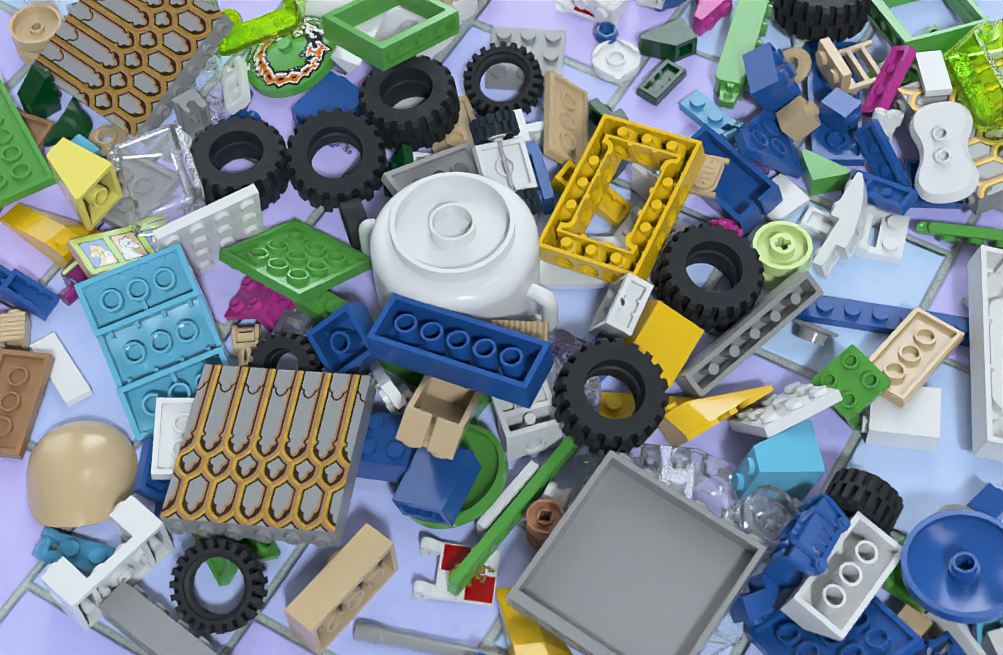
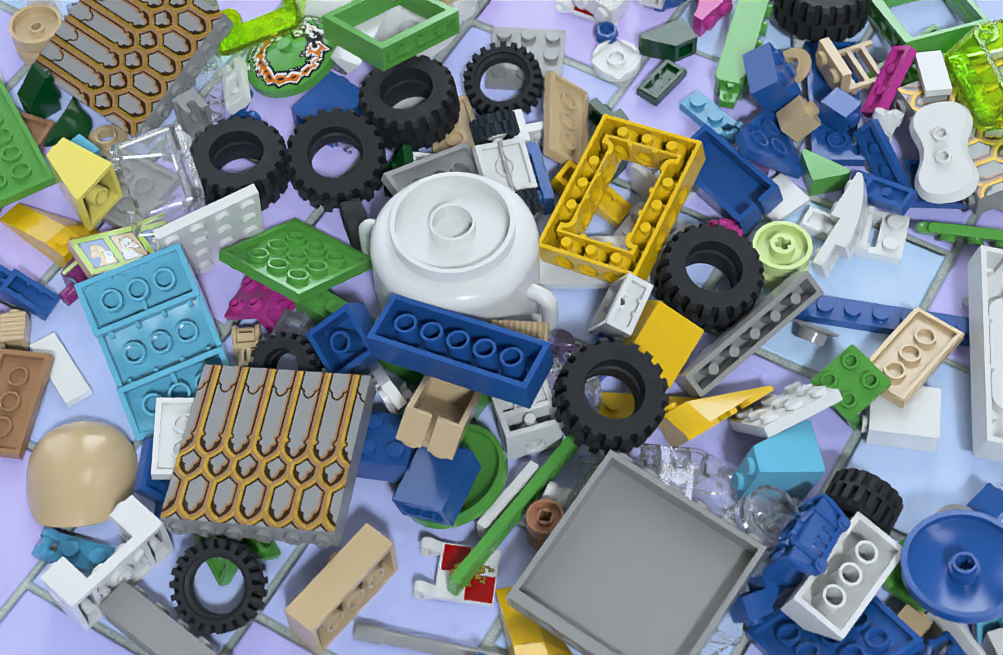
(709, 176): tan piece -> none

